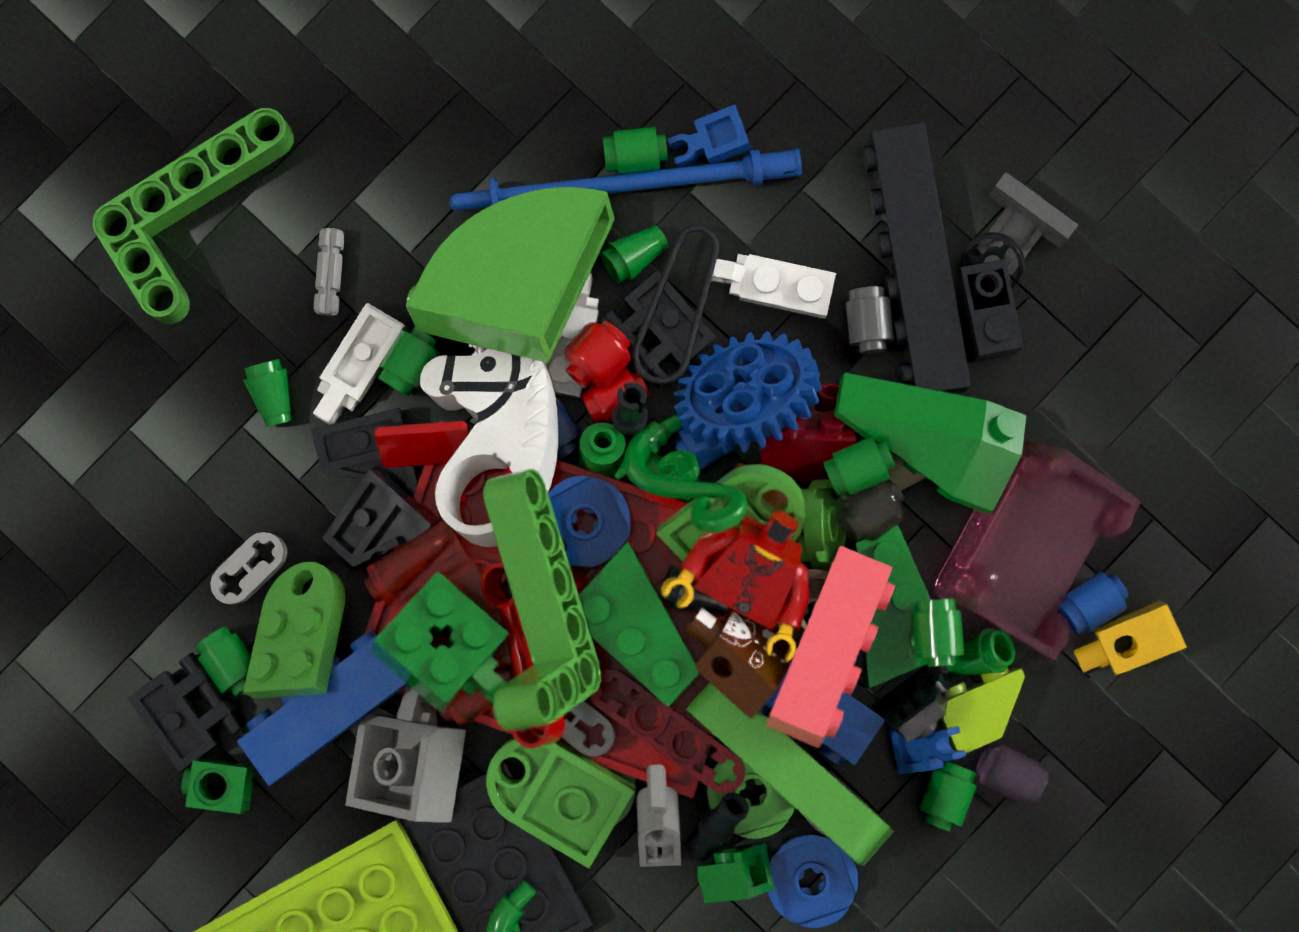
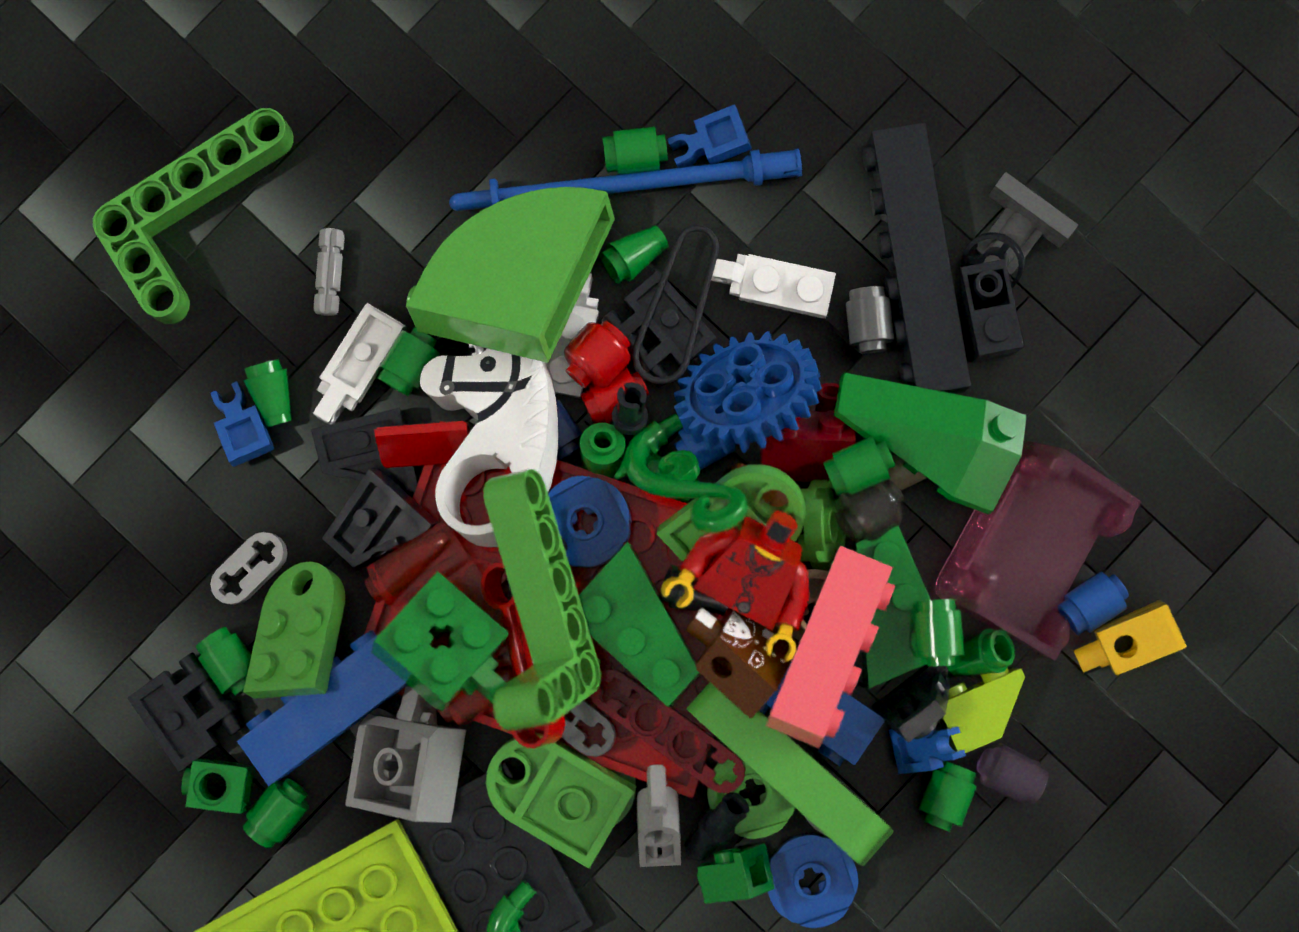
(243, 430): none -> blue plate
(276, 813): none -> green brick

